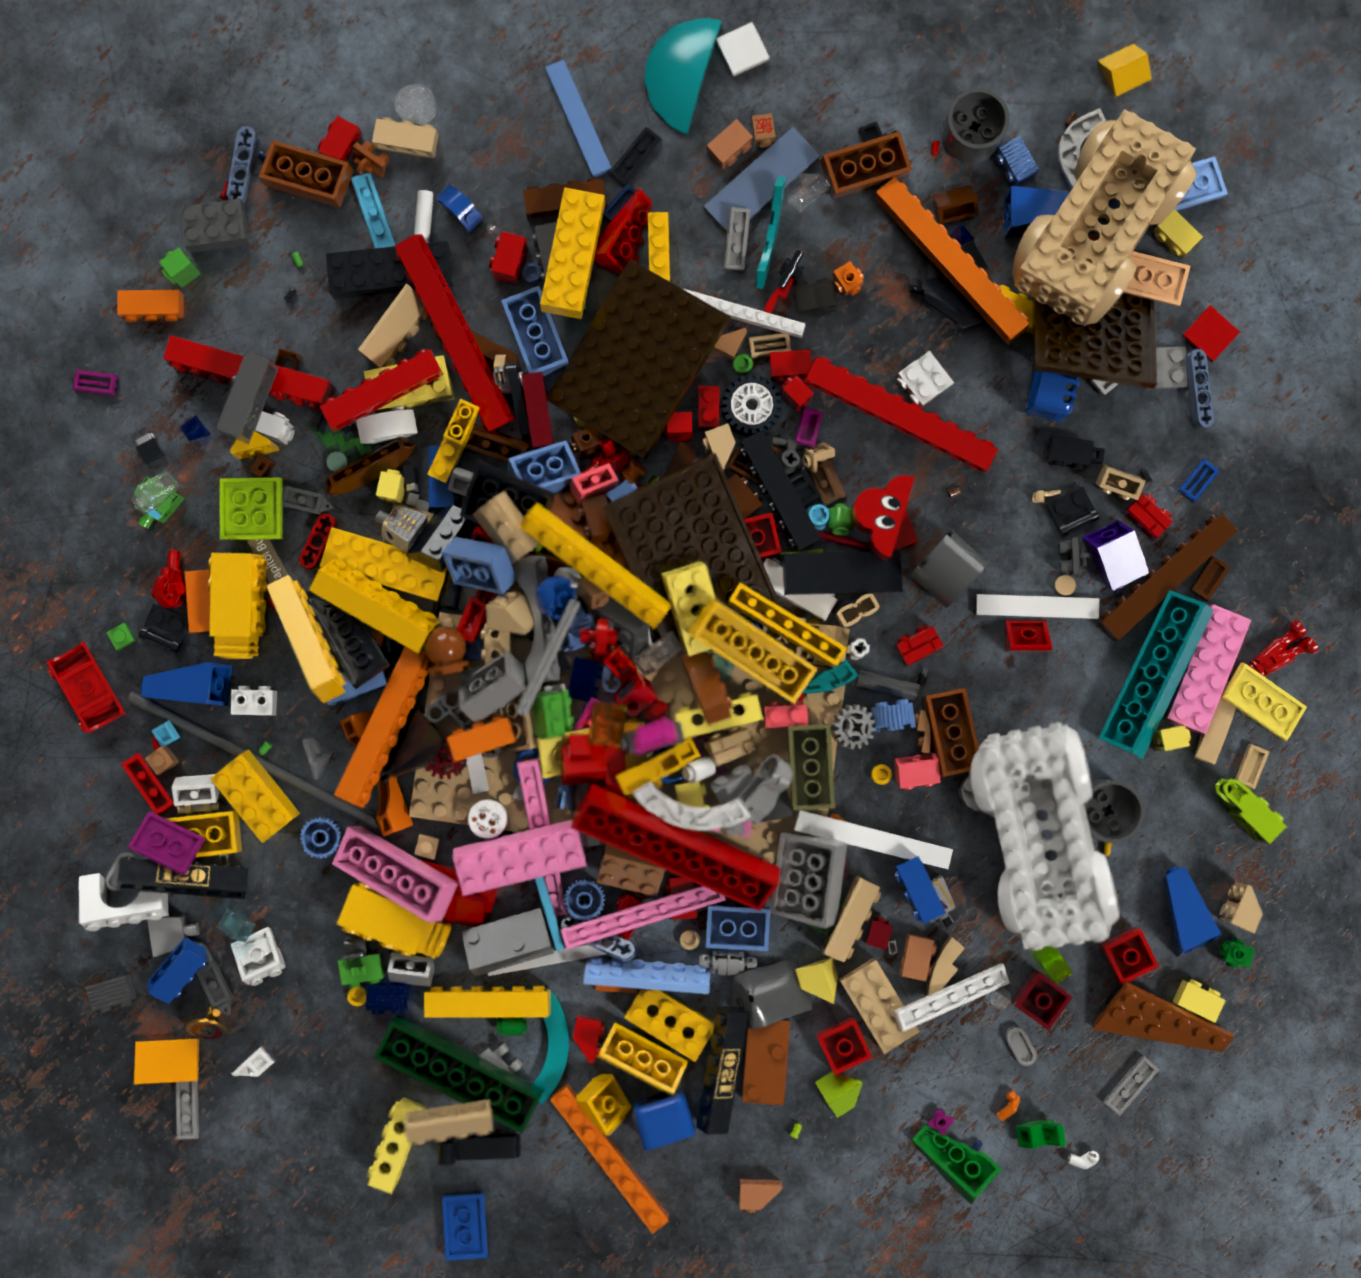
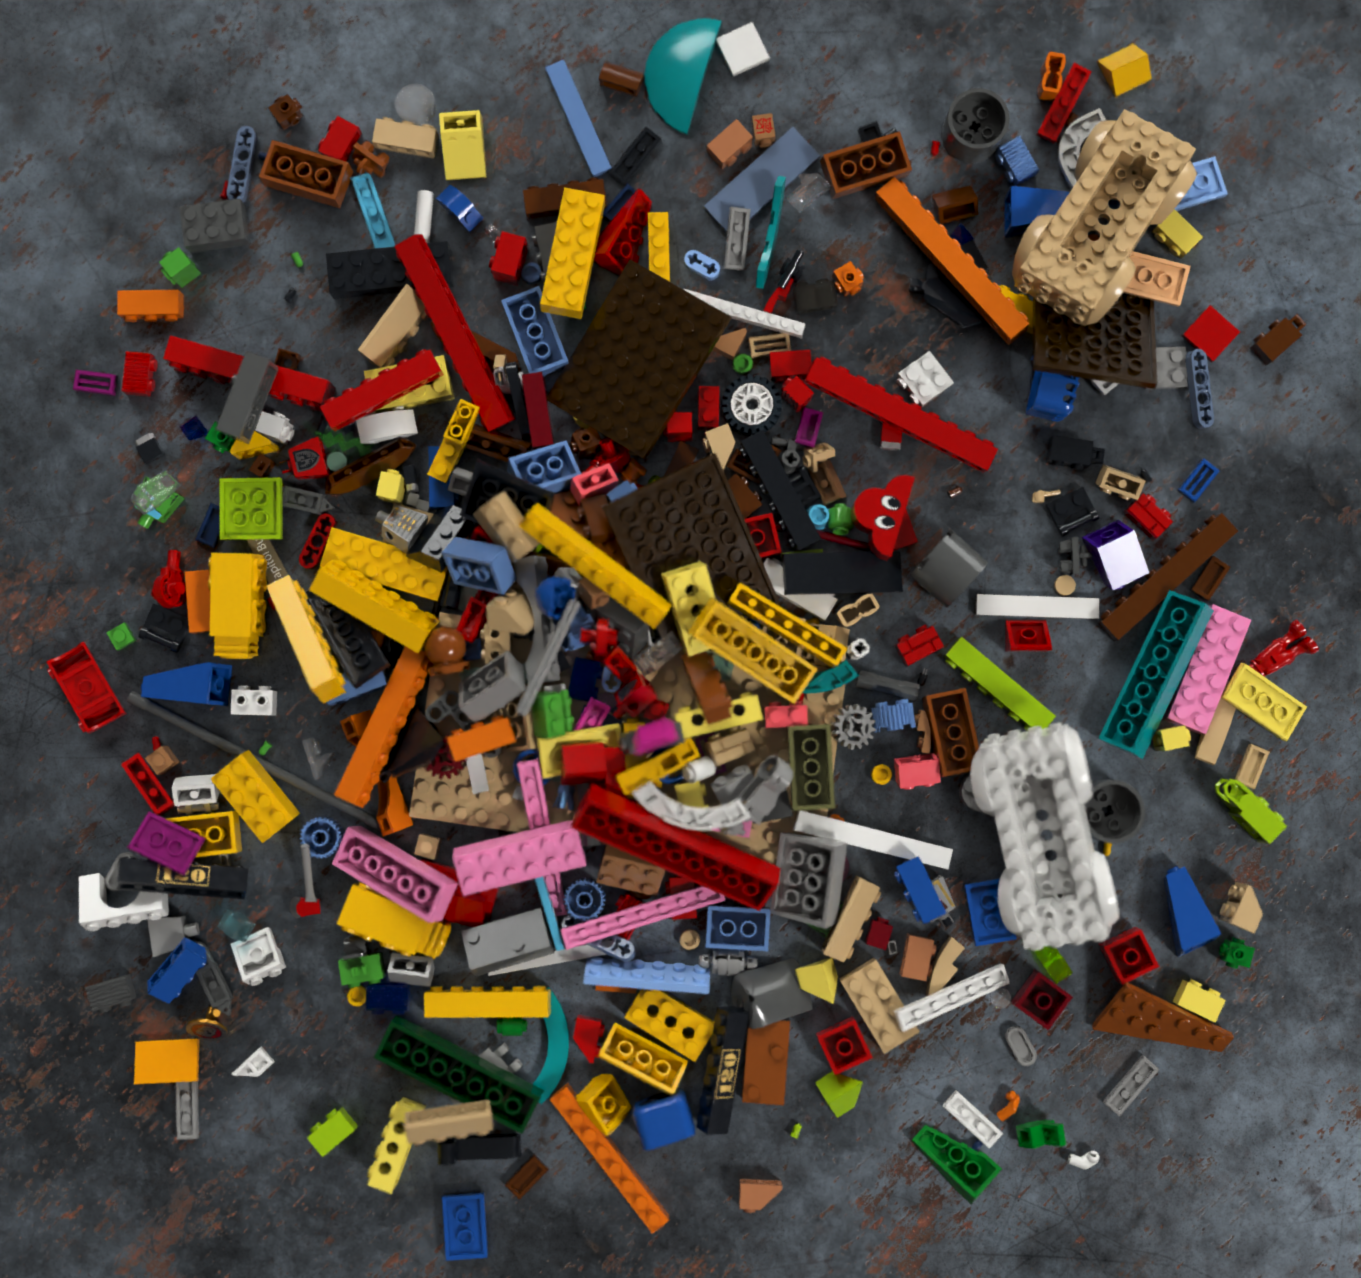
(139, 374): none -> red brick
(165, 733): medium azure tile -> none
(210, 529): none -> dark blue tile
(221, 442): none -> green brick
(286, 111): none -> reddish brown brick
(307, 460): none -> red torso
(310, 904): none -> piece
(332, 1131): none -> lime brick
(463, 144): none -> light yellow slope
(488, 818): white head -> none
(526, 1176): none -> reddish brown tile
(579, 745): red tile -> none
(607, 724): clear orange brick -> none
(621, 79): none -> reddish brown brick
(704, 260): none -> light blue beam
(890, 438): none -> red piece
(942, 1128): magenta plate -> none
(972, 1119): none -> white tile
(985, 913): none -> blue plate
(998, 685): none -> lime brick
(1051, 76): none -> orange brick
(1064, 103): none -> red plate
(1277, 339): none -> reddish brown brick

